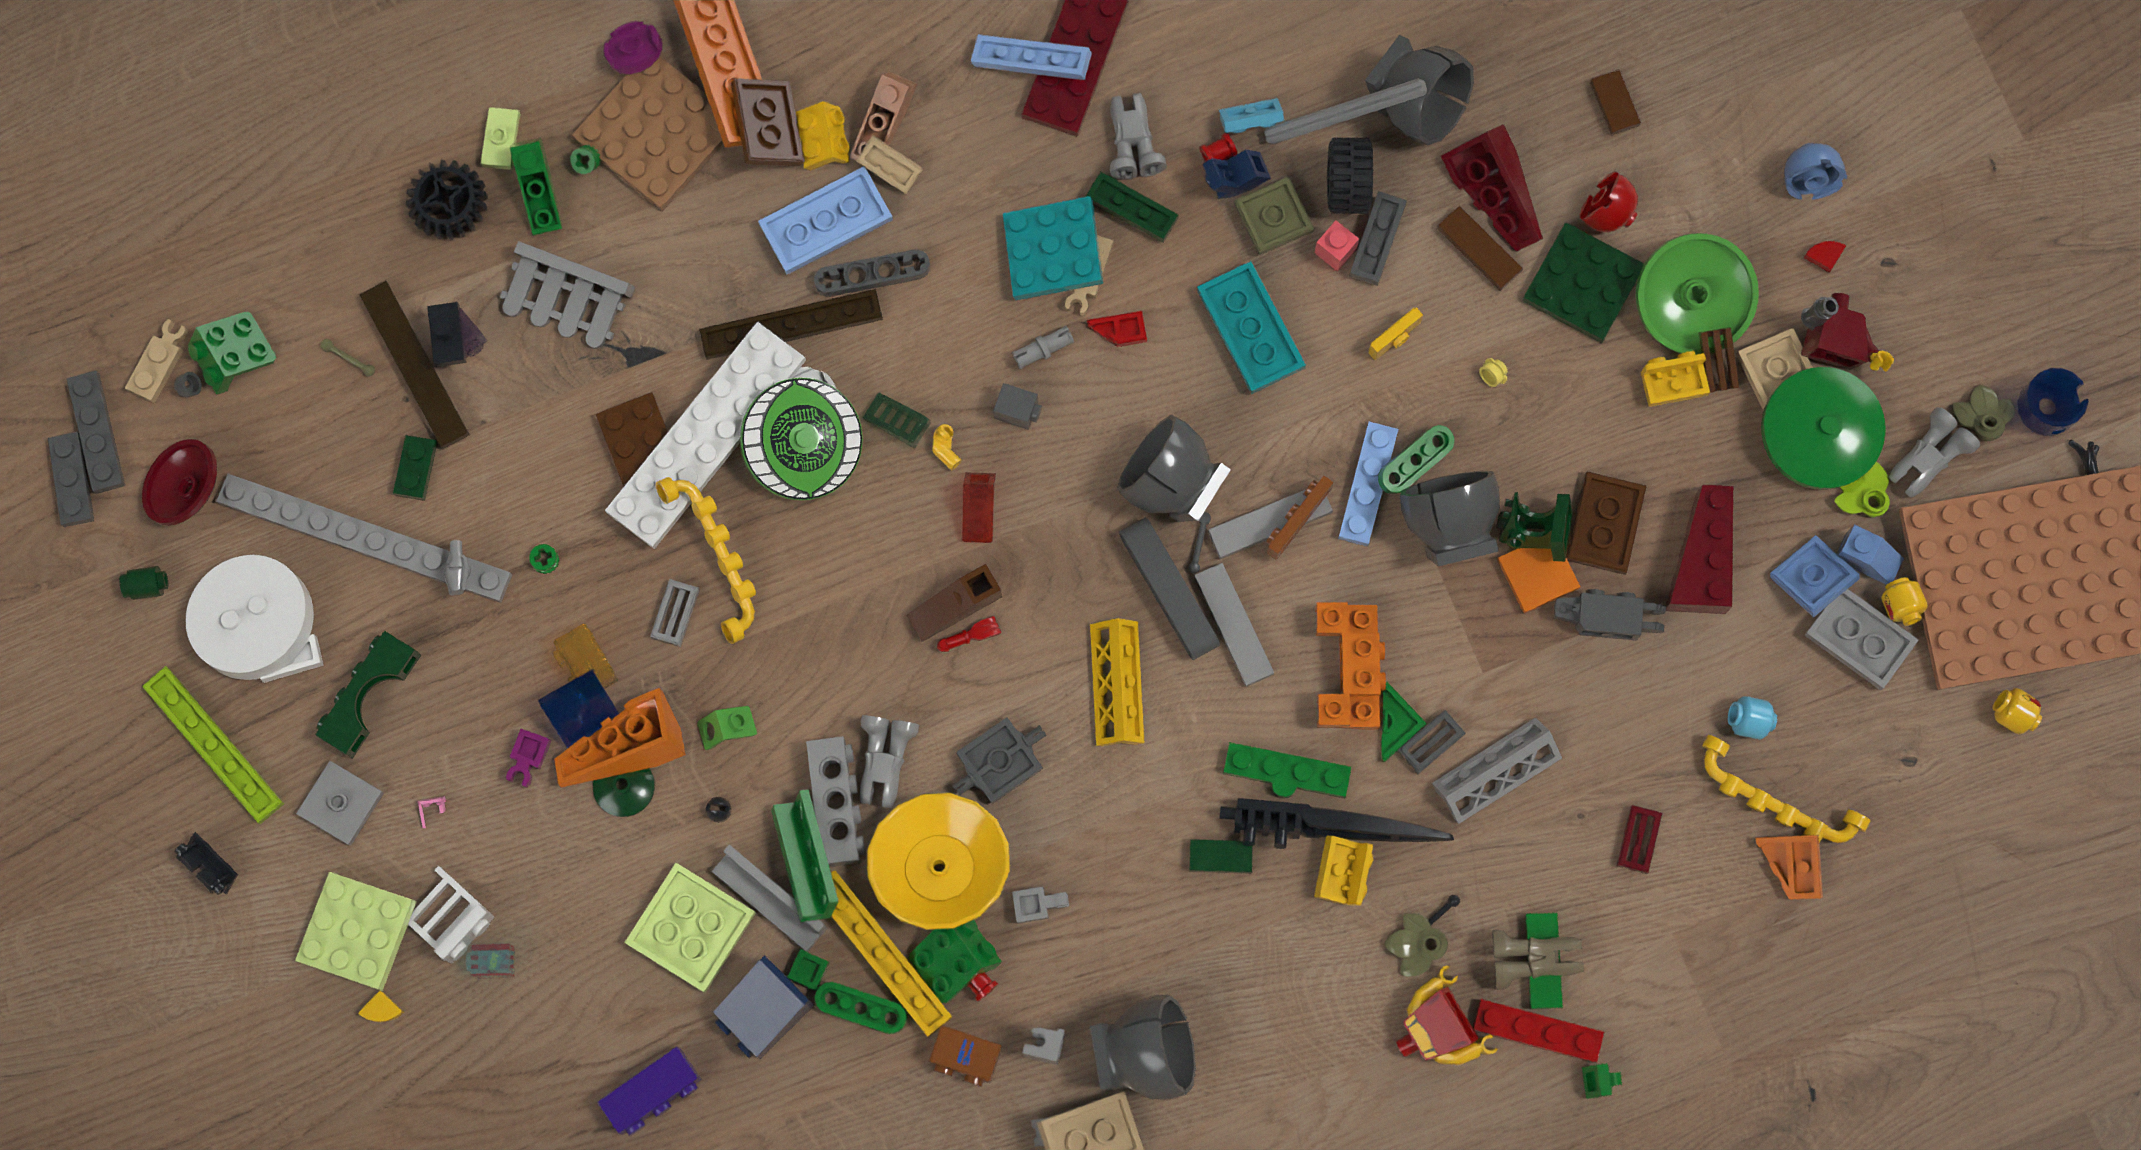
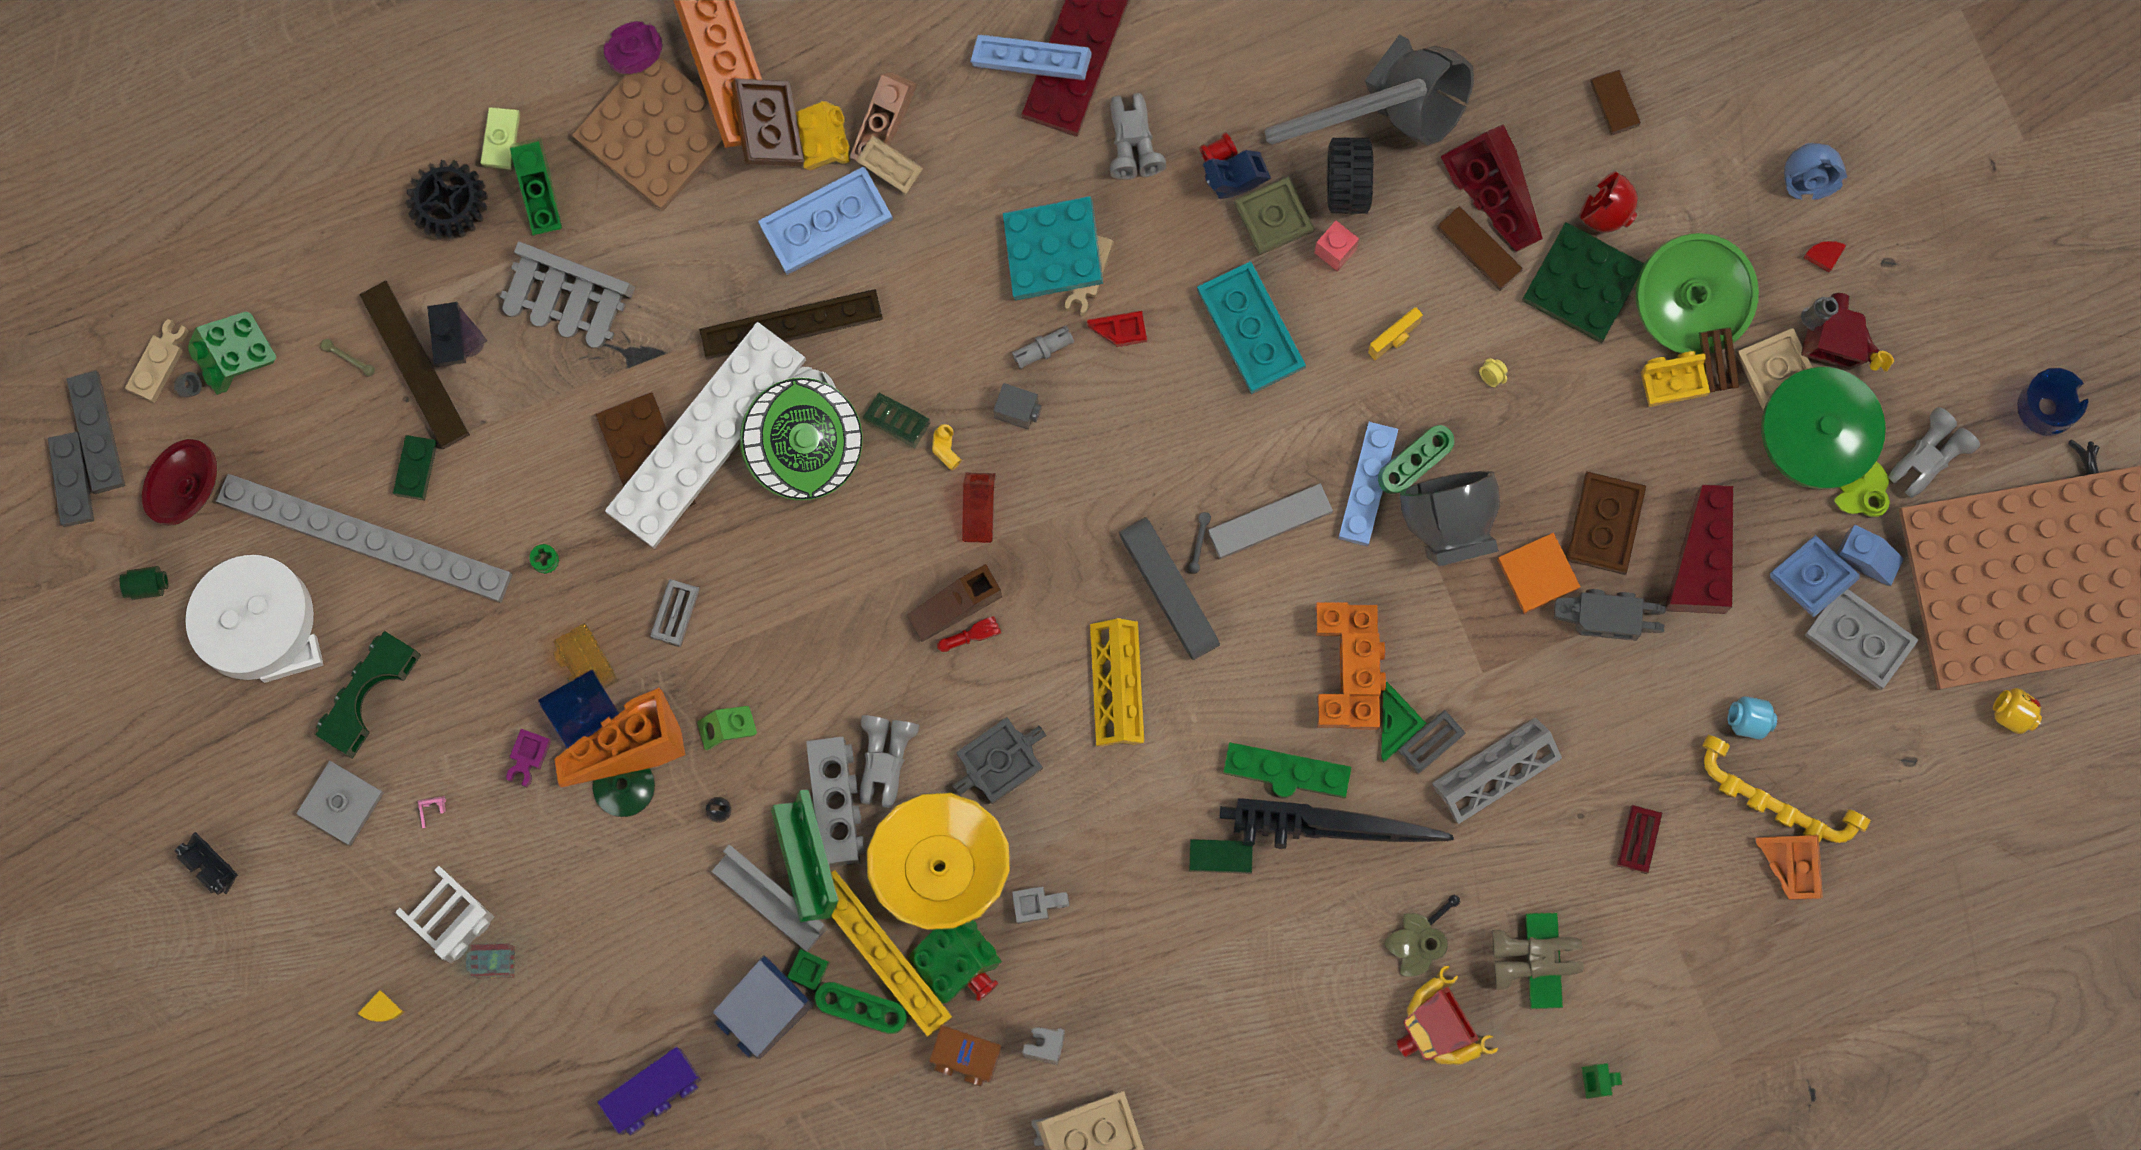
(213, 745): lime tile -> none
(355, 931): yellowish green plate -> none
(456, 569): light grey piece -> none
(577, 155): green bush -> none
(690, 927): yellowish green plate -> none
(716, 536): yellow bar -> none
(871, 268): dark grey beam -> none
(1132, 207): dark green plate -> none
(1145, 1055): dark grey plate -> none
(1172, 472): dark grey plate -> none
(1234, 624): light grey tile -> none
(1251, 115): medium azure plate -> none
(1298, 516): dark orange plate -> none
(1344, 871): yellow bracket -> none
(1378, 238): dark grey plate -> none
(1538, 1031): red plate -> none
(1555, 523): dark green tile -> none
(1904, 601): yellow head -> none
(1984, 409): olive plate -> none

